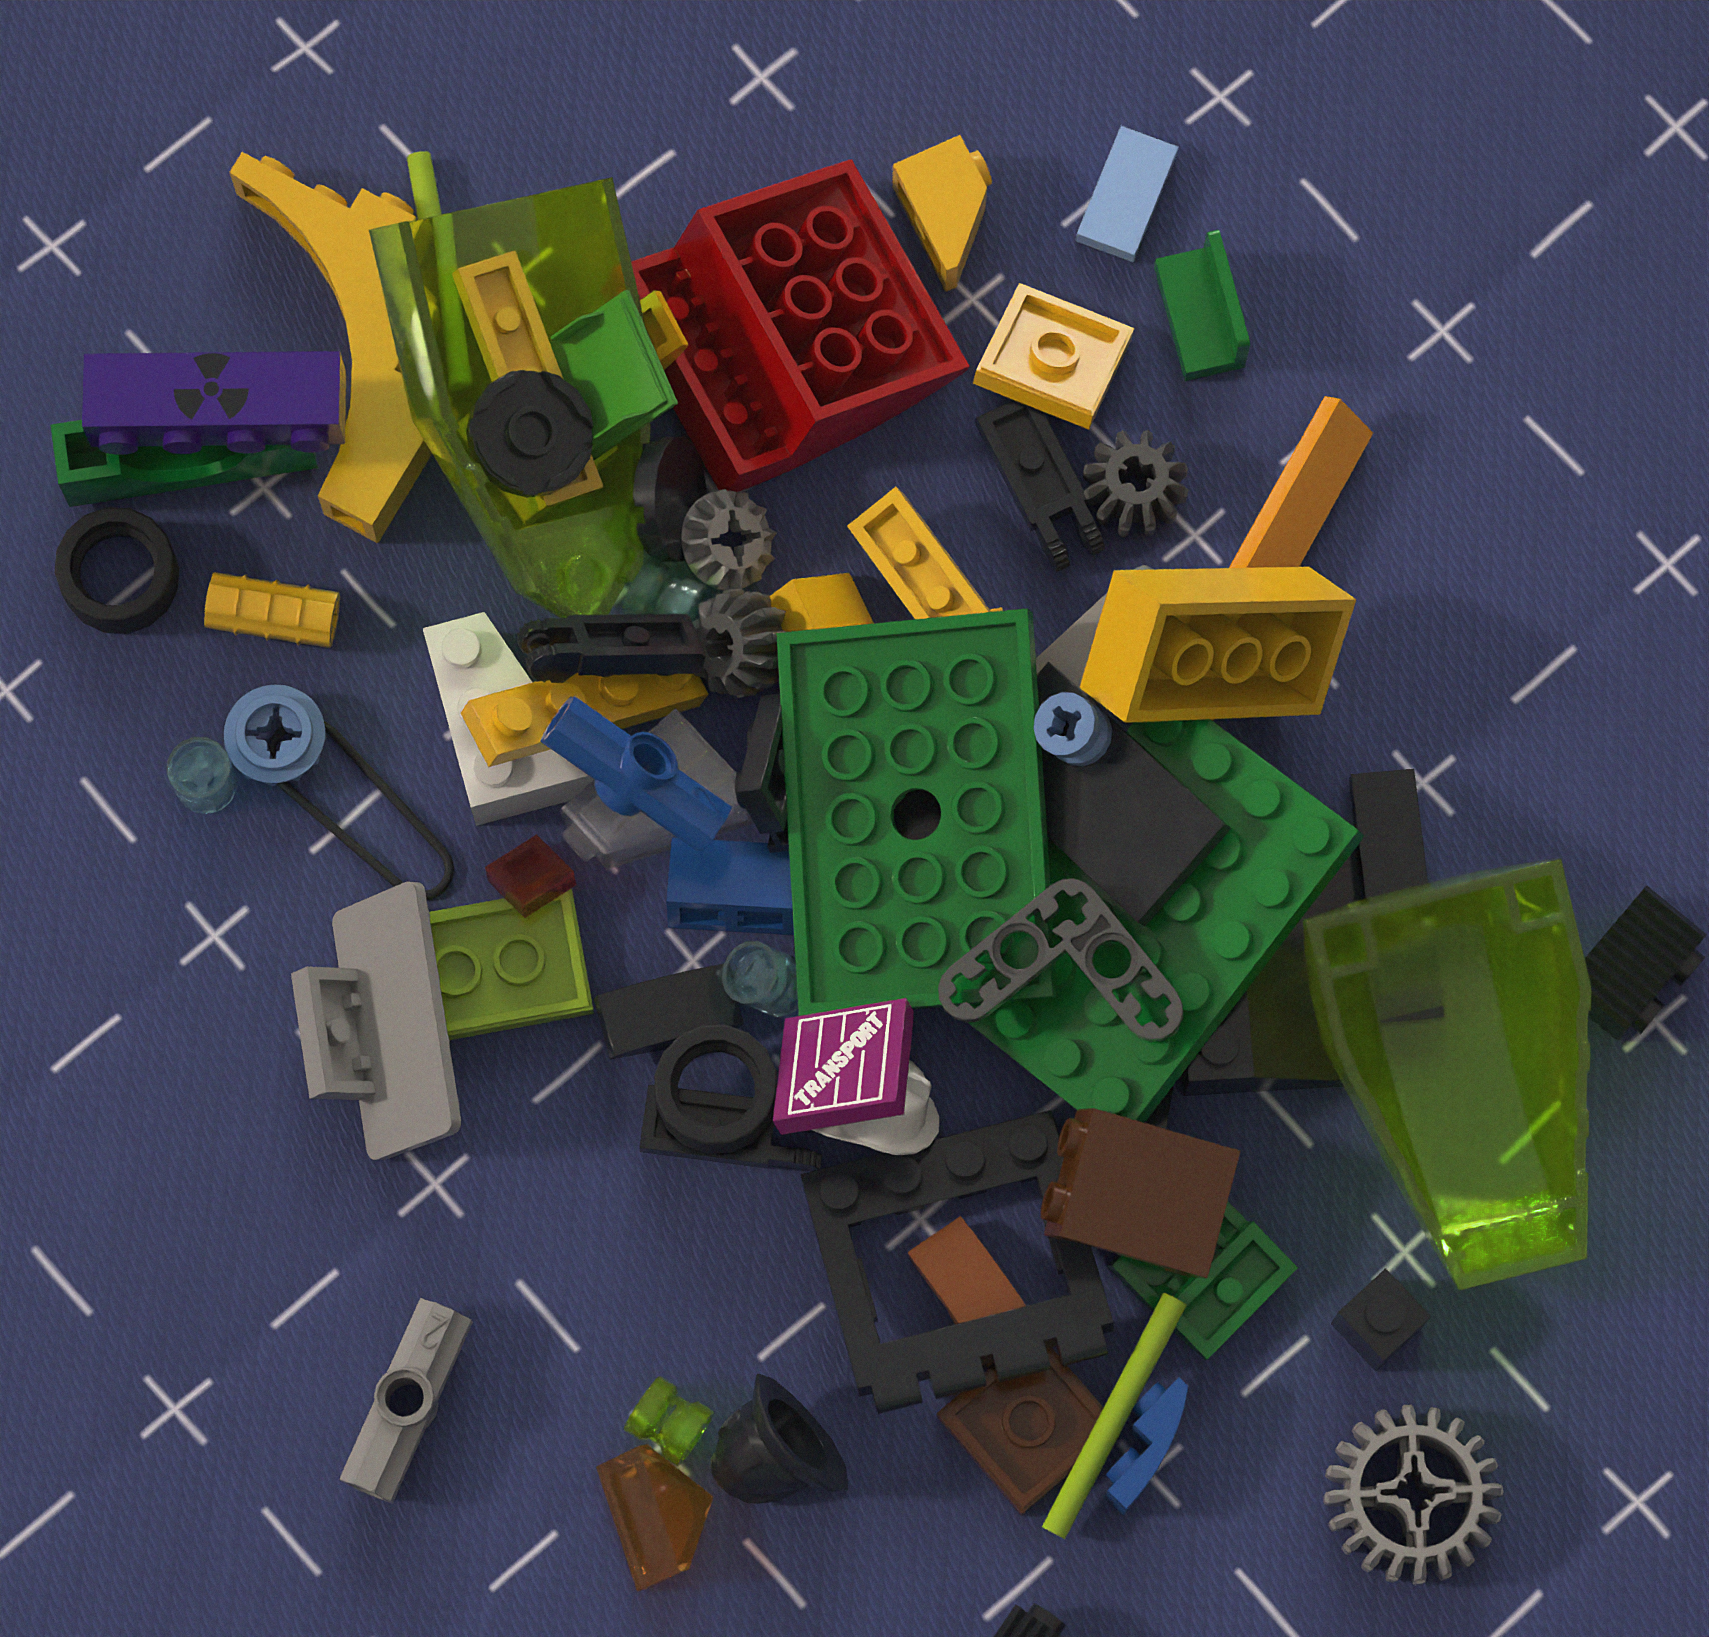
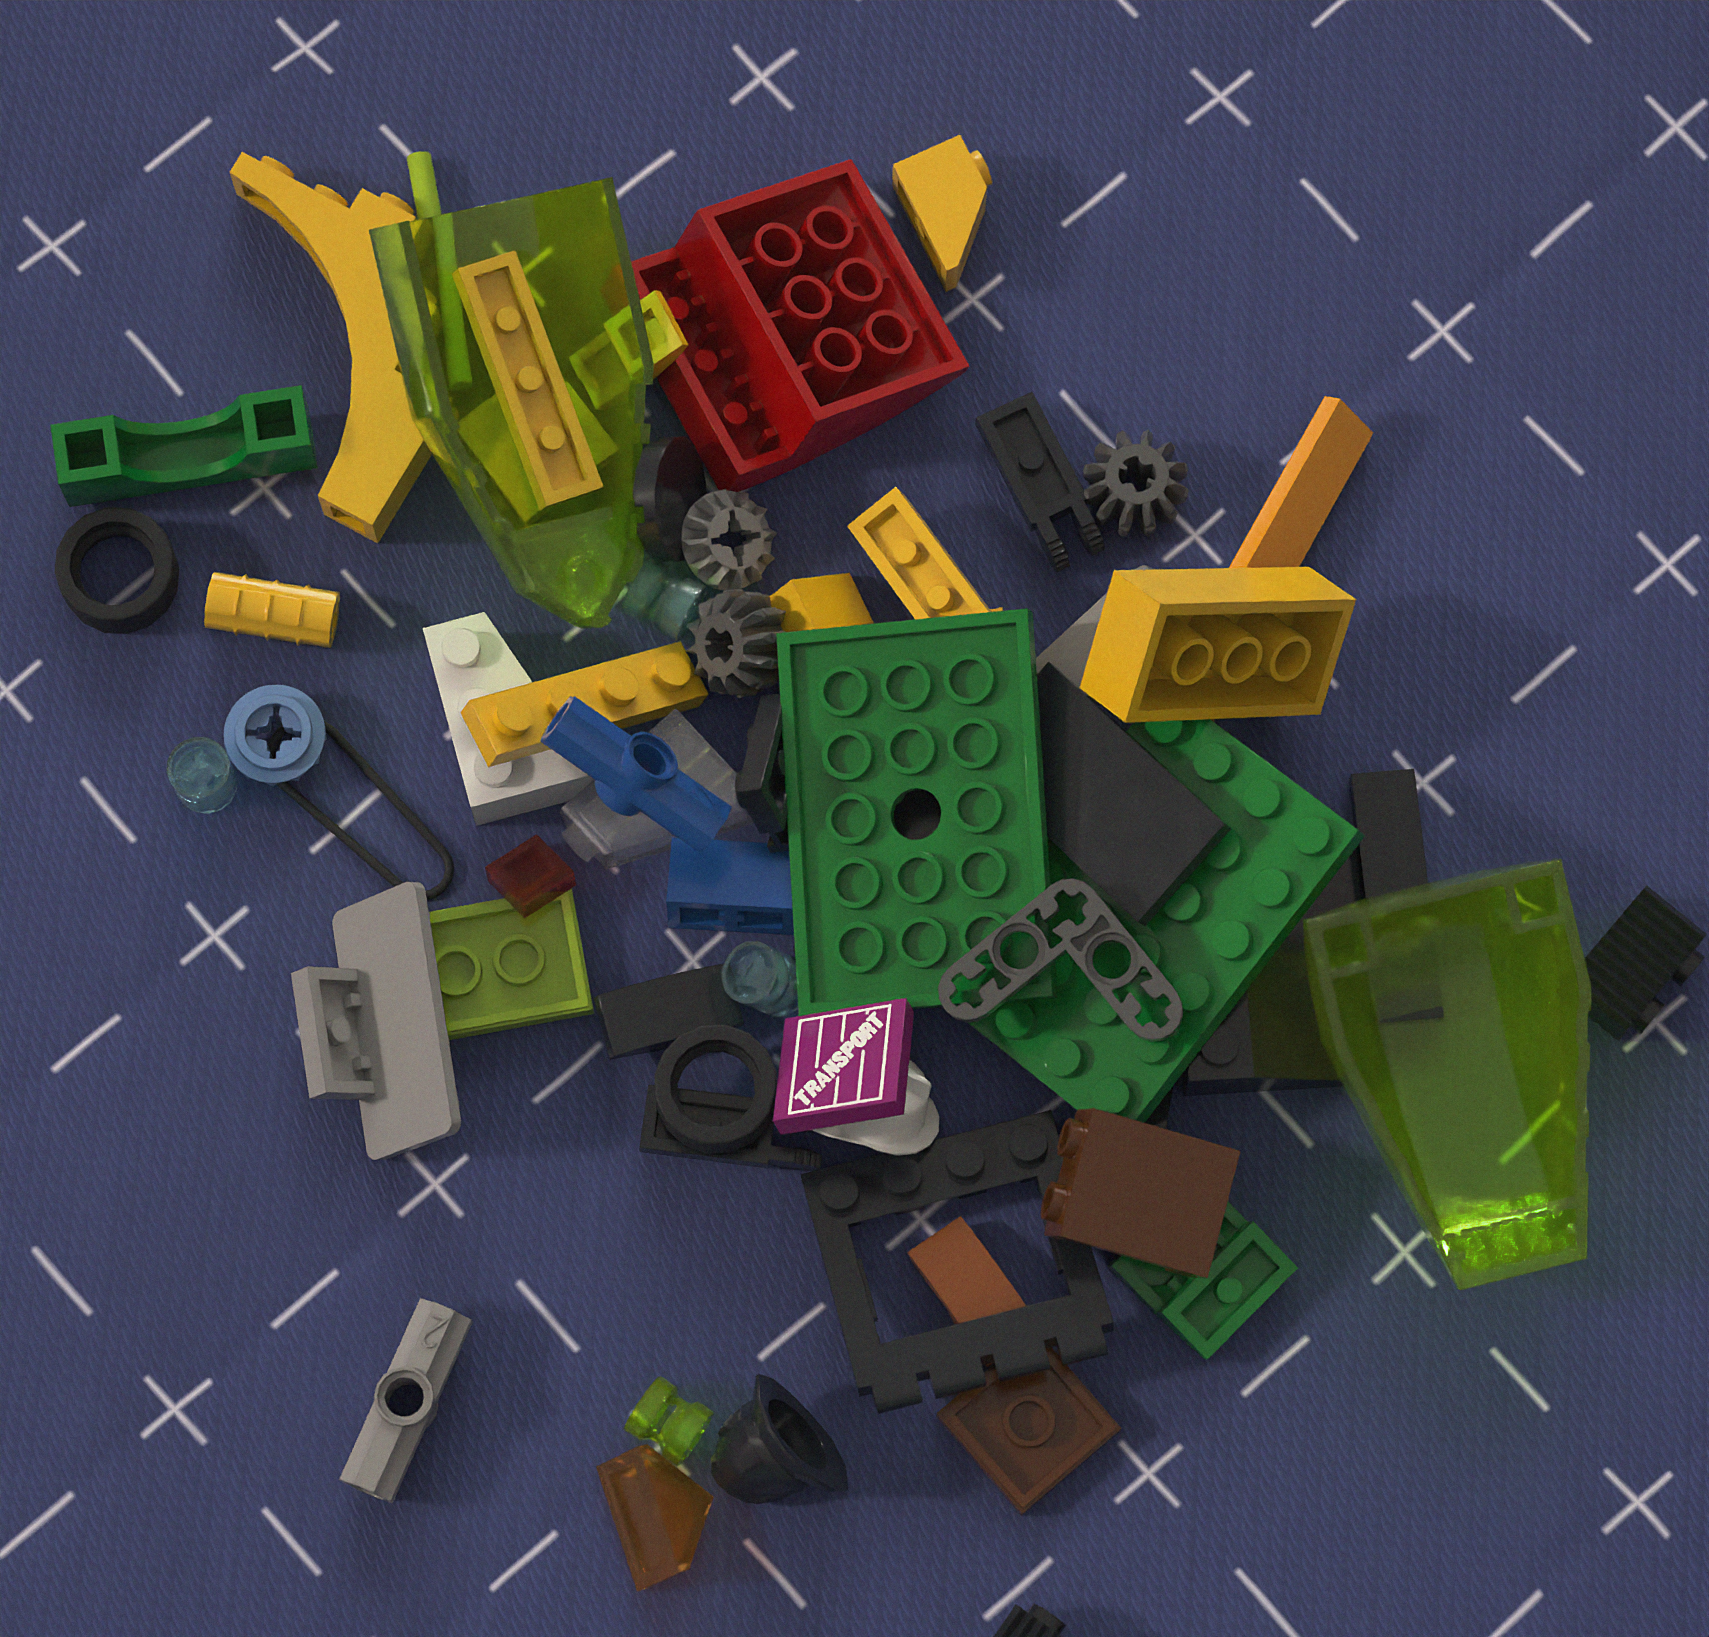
(214, 400): dark purple brick -> none
(530, 433): black tile -> none
(611, 646): black hinge -> none
(614, 370): bright green piece -> none
(1053, 356): yellow tile -> none
(1085, 738): medium blue wheel -> none
(1114, 1415): lime bar -> none
(1127, 194): light blue tile -> none
(1157, 1423): blue slope -> none
(1203, 309): green panel -> none
(1380, 1319): black brick -> none
(1413, 1527): light grey gear -> none

